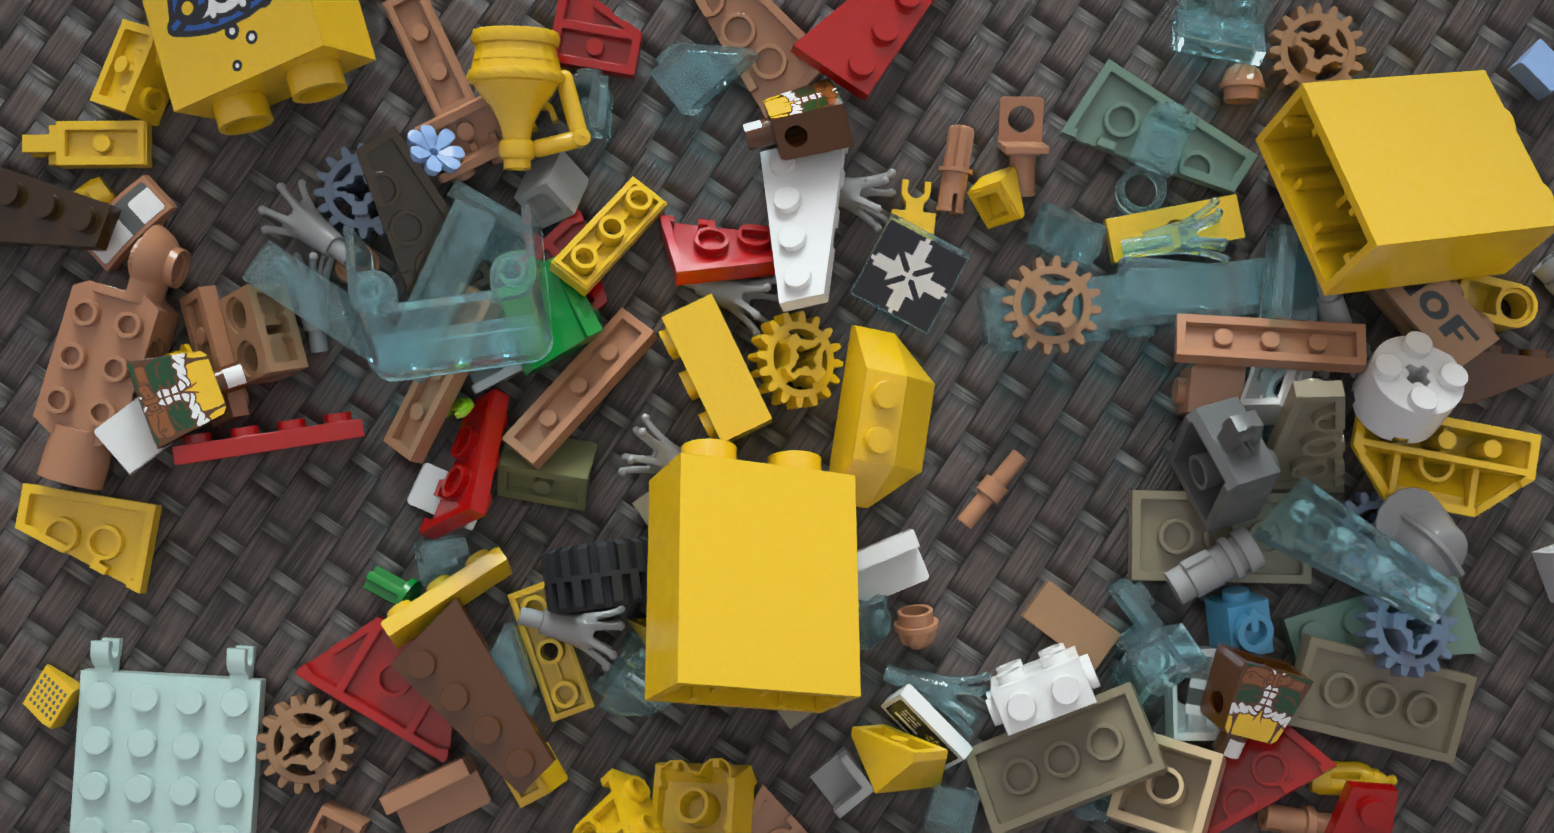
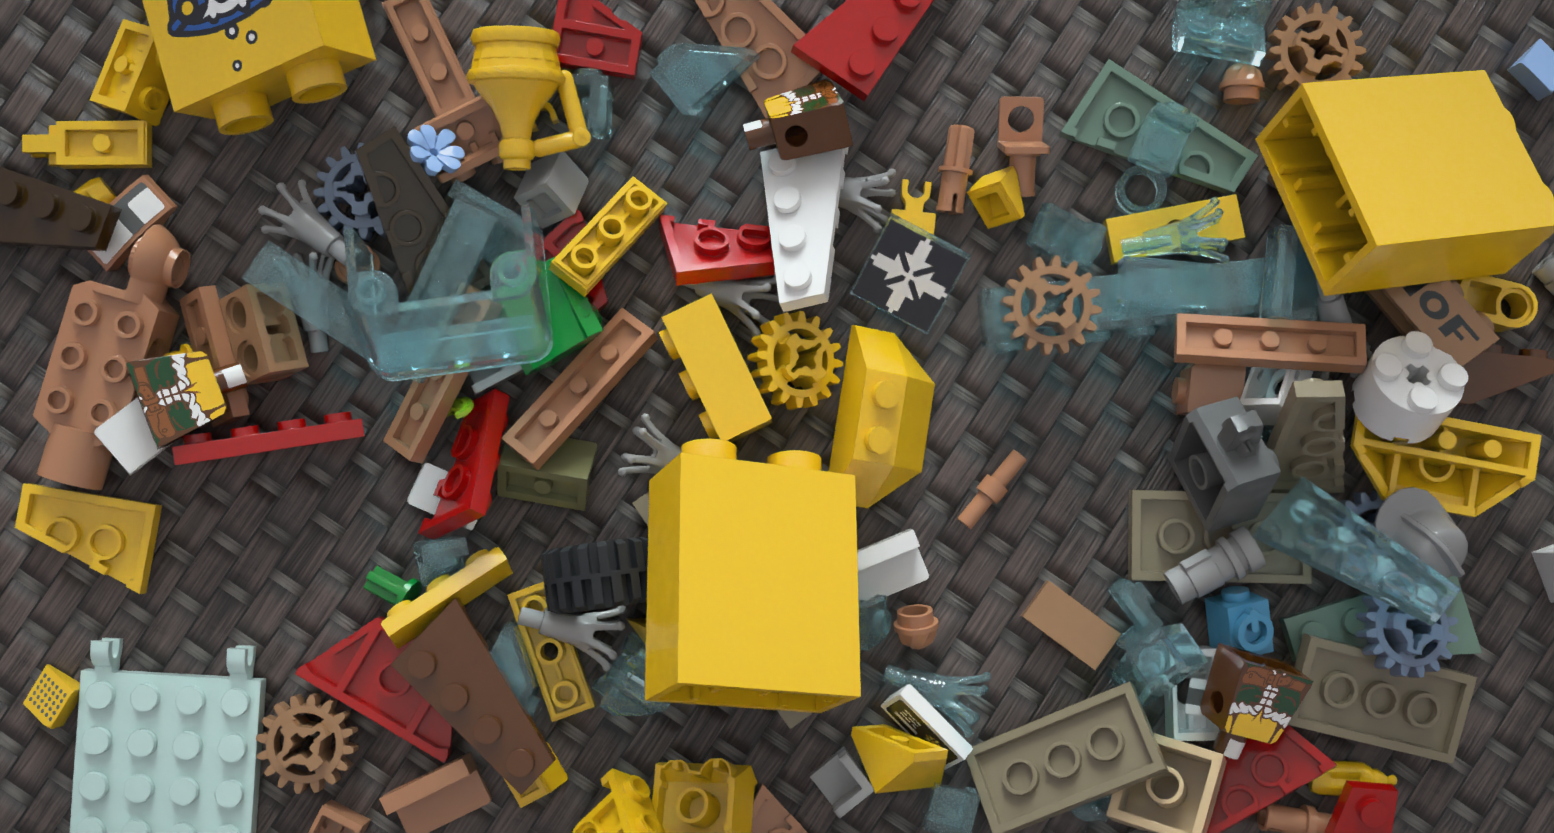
(1041, 689): white brick -> none

